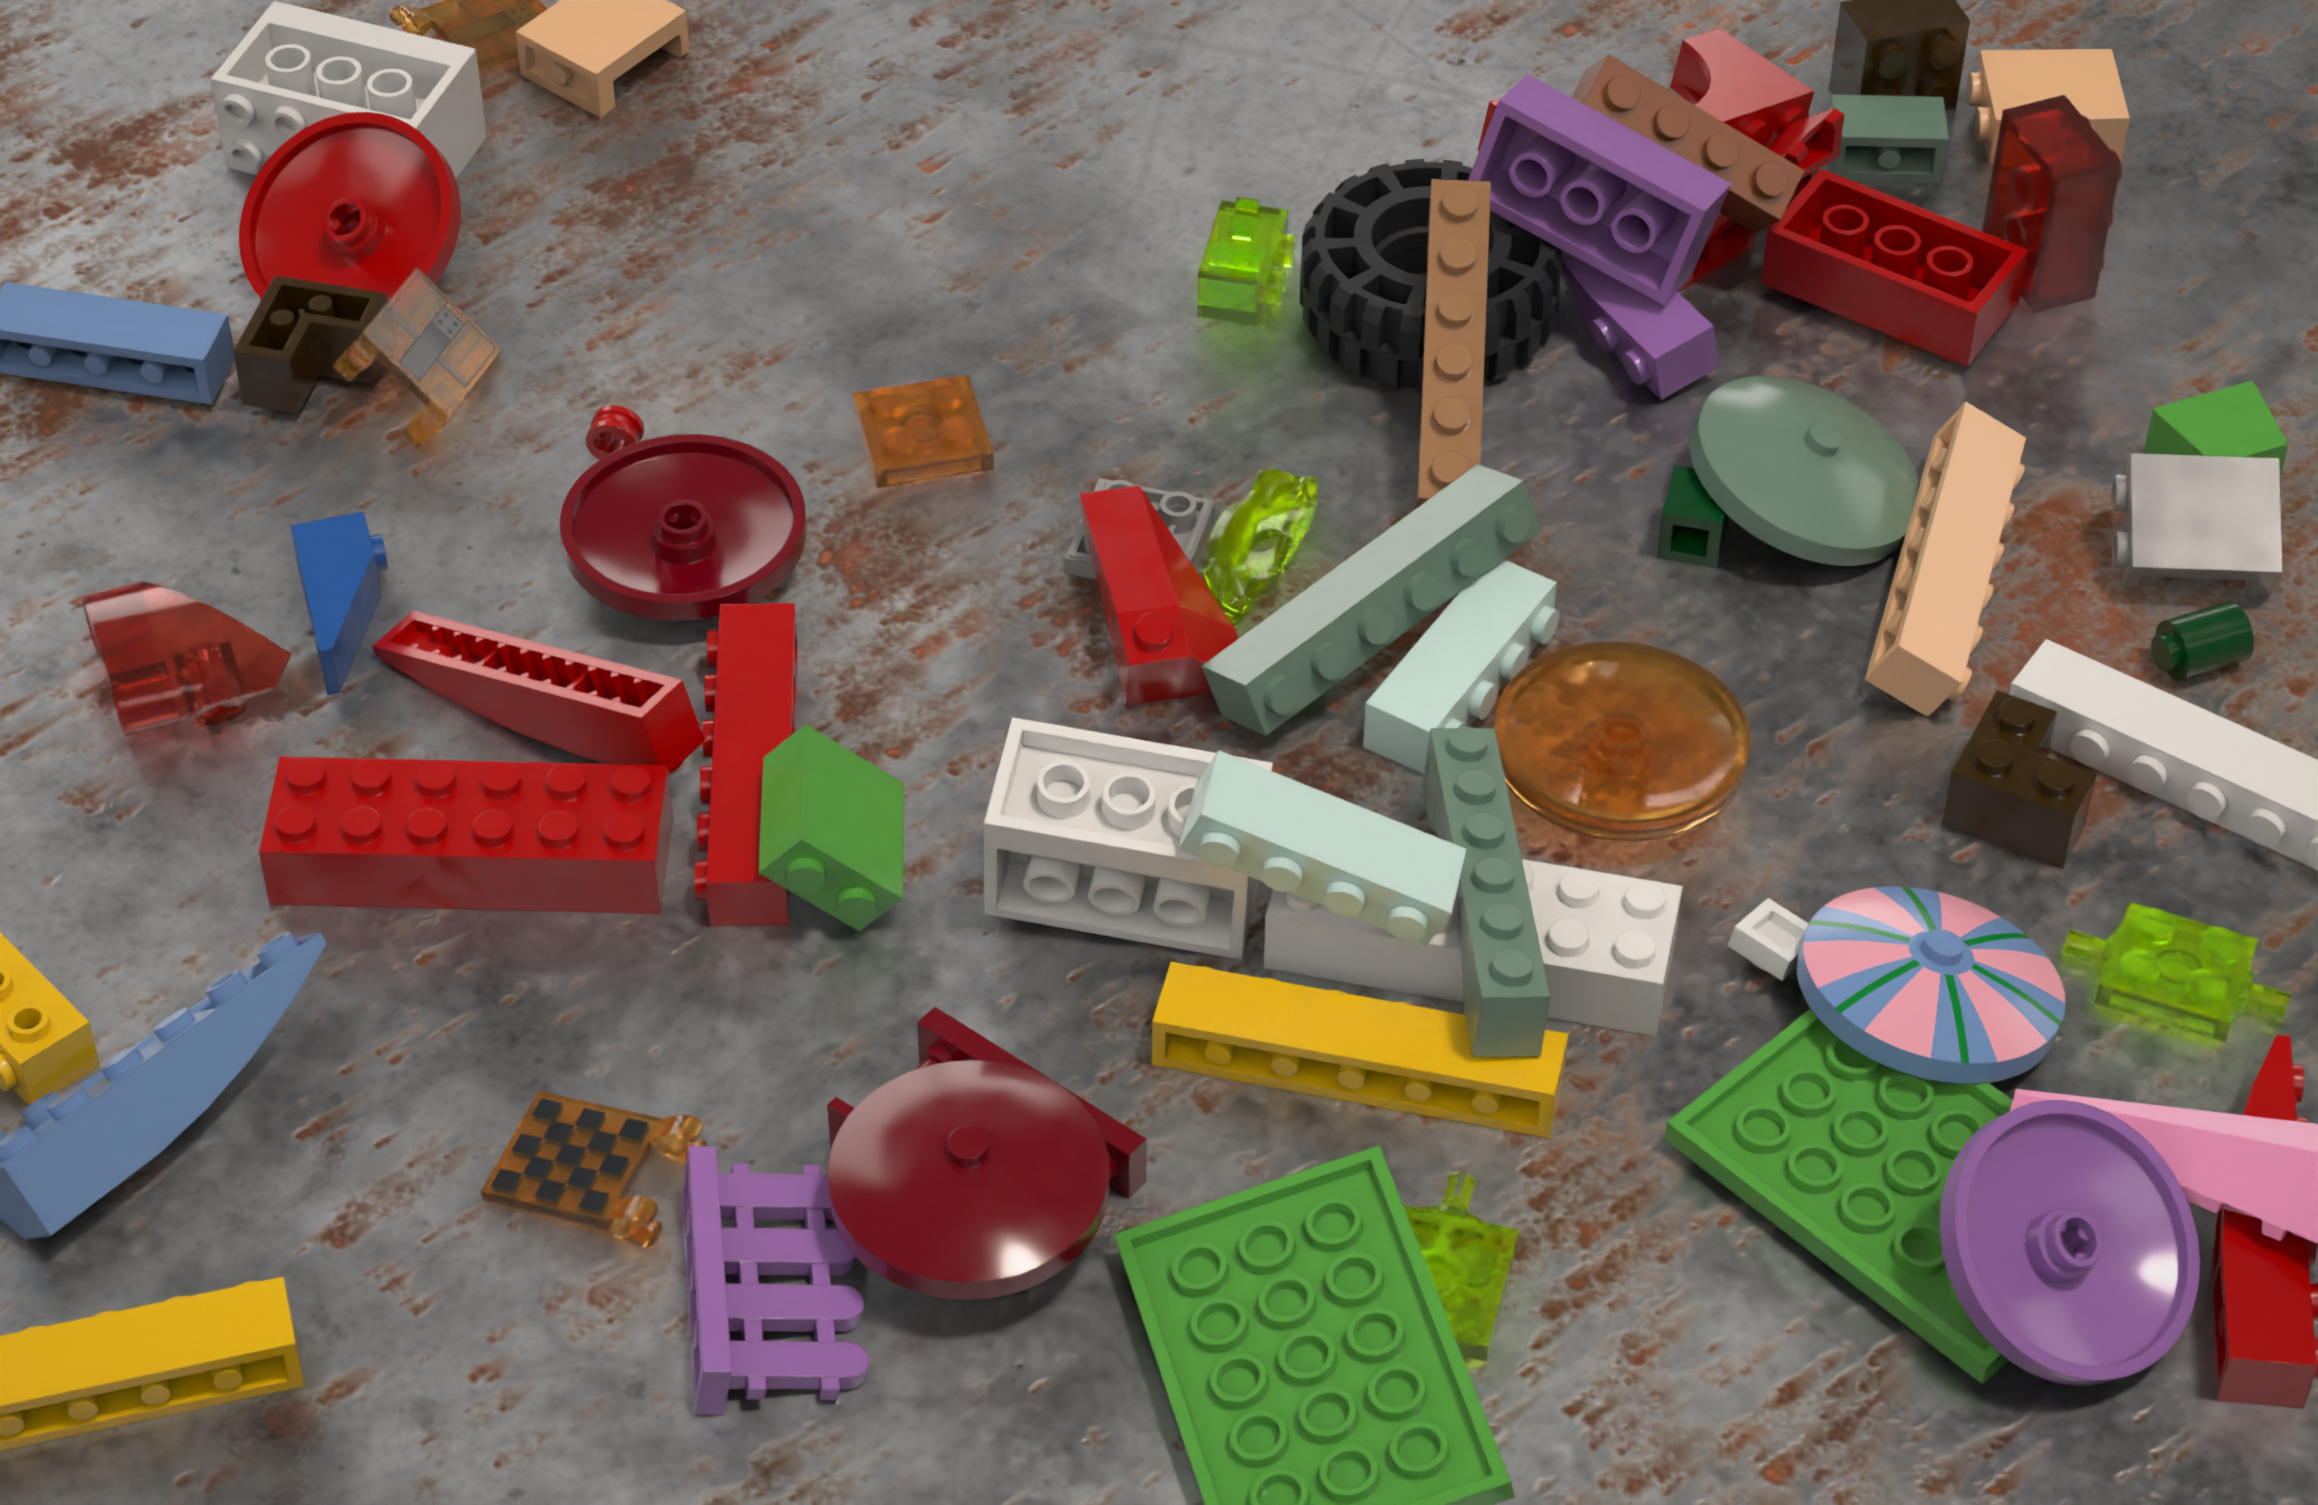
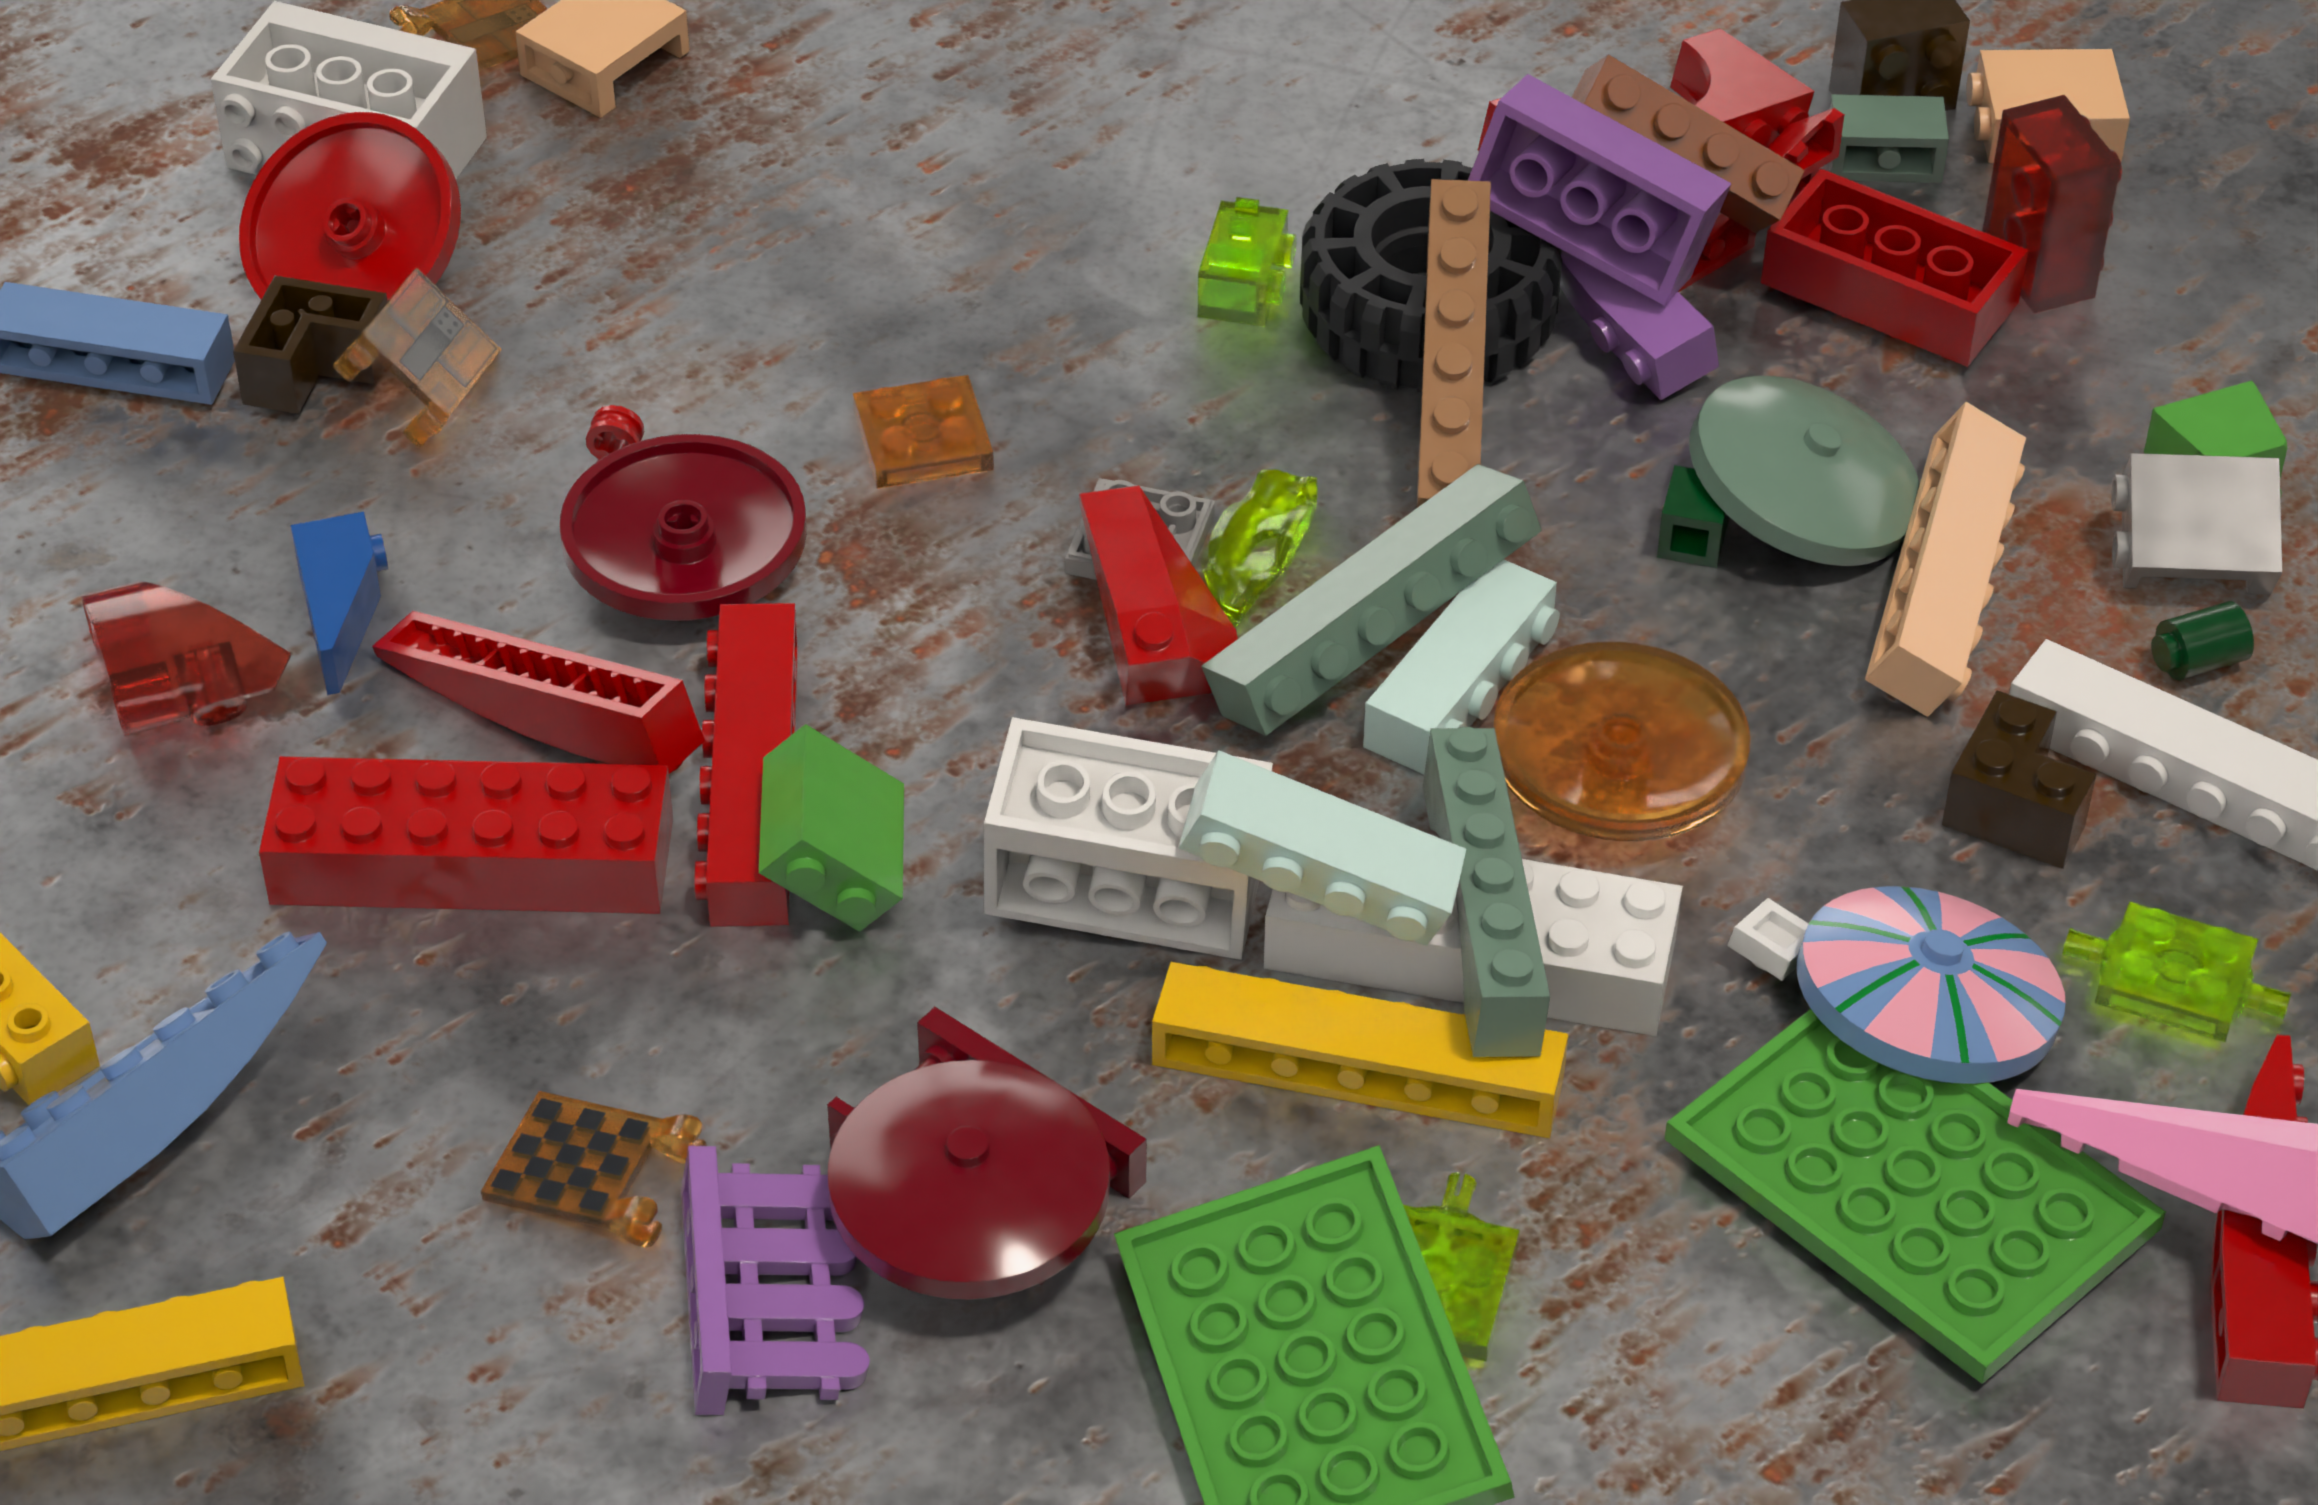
(2069, 1243): medium lavender dish -> none

